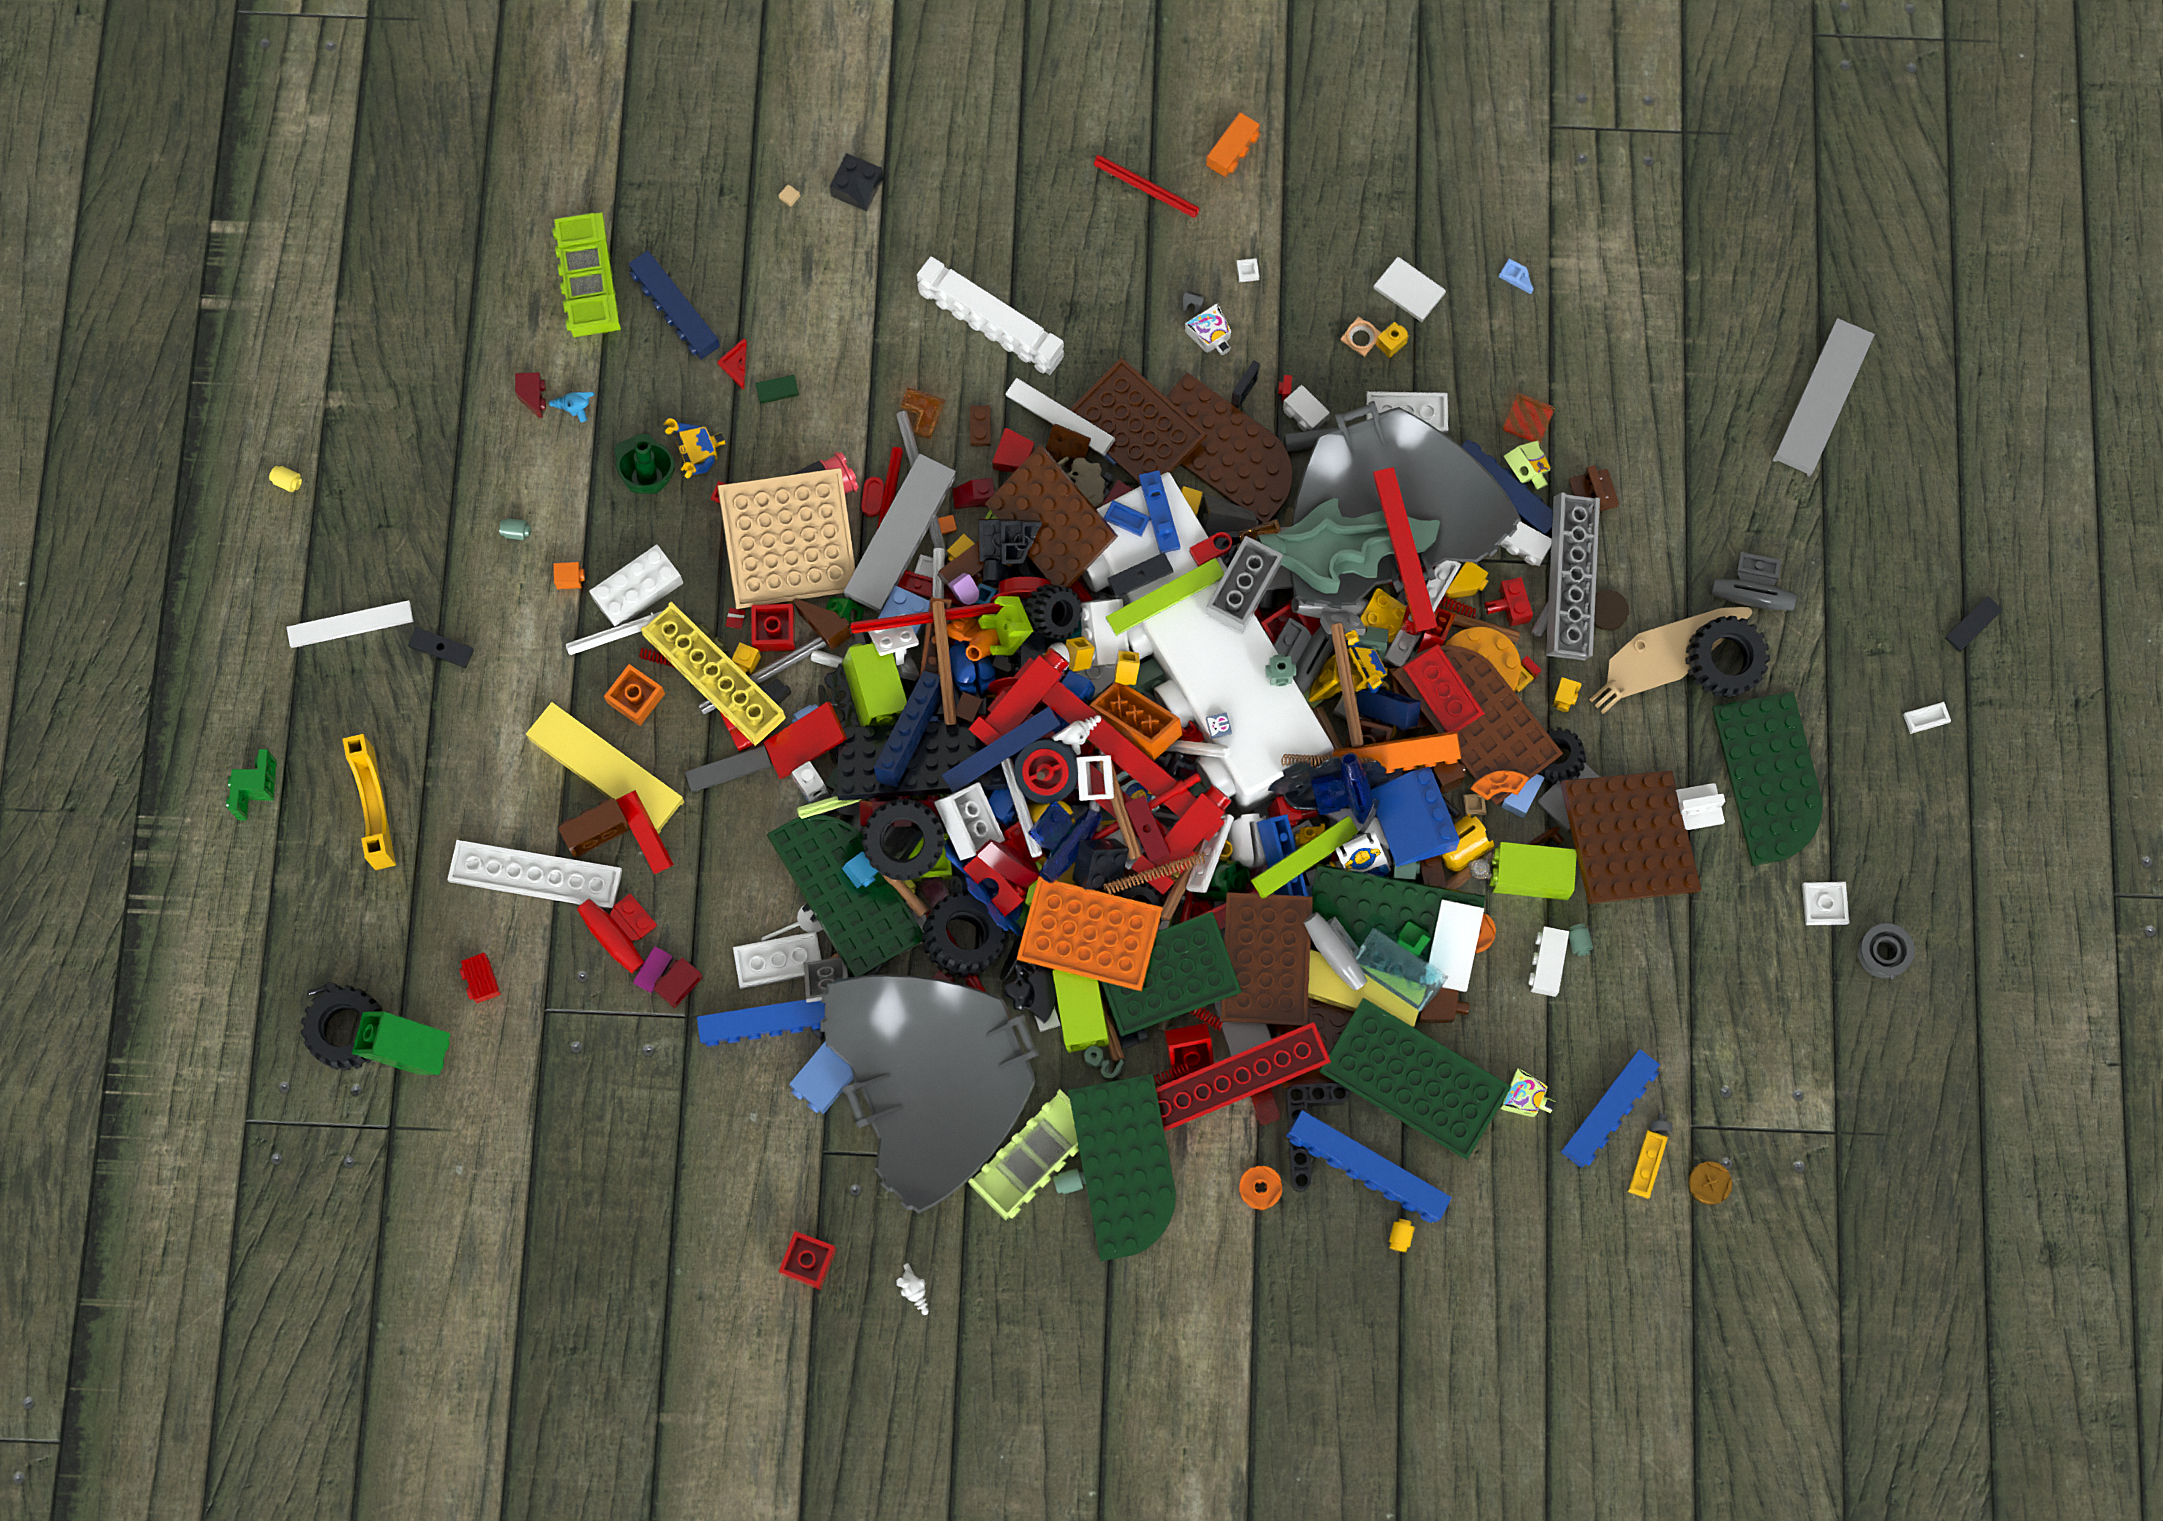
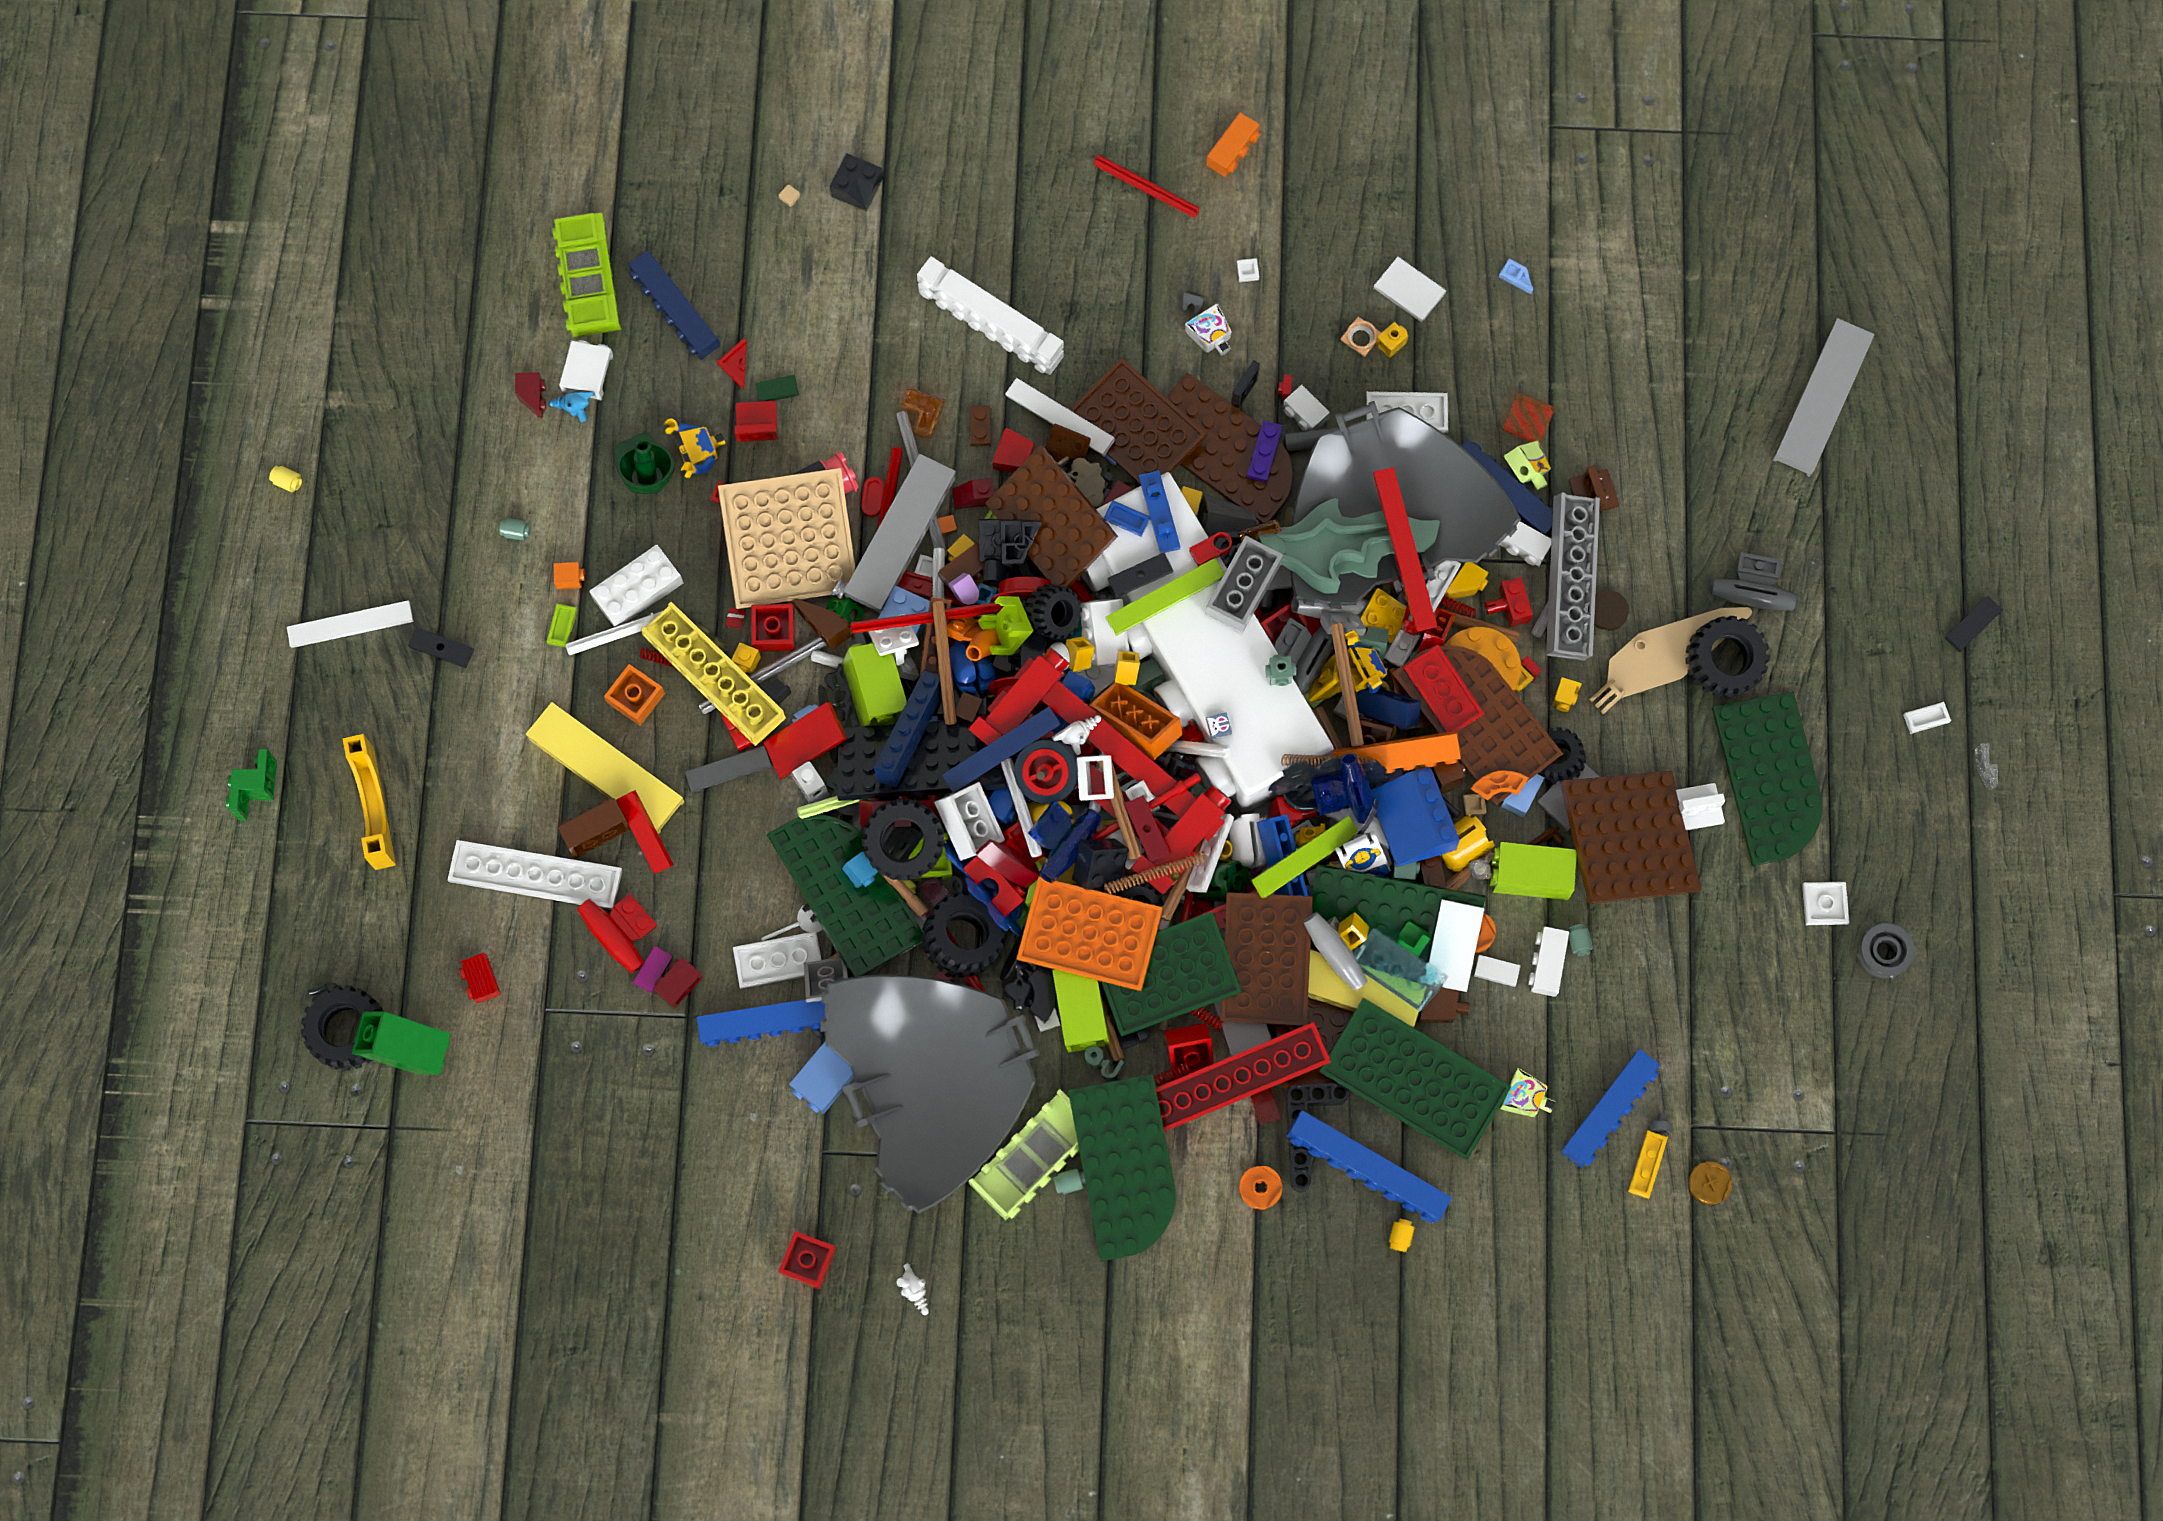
(561, 625): none -> lime tile
(586, 368): none -> white panel
(756, 421): none -> red bracket
(839, 588): none -> light grey bush
(1139, 790): none -> white tile
(1264, 451): none -> dark purple plate
(1353, 931): none -> yellow brick
(1497, 970): none -> white tile
(1987, 771): none -> clear slope

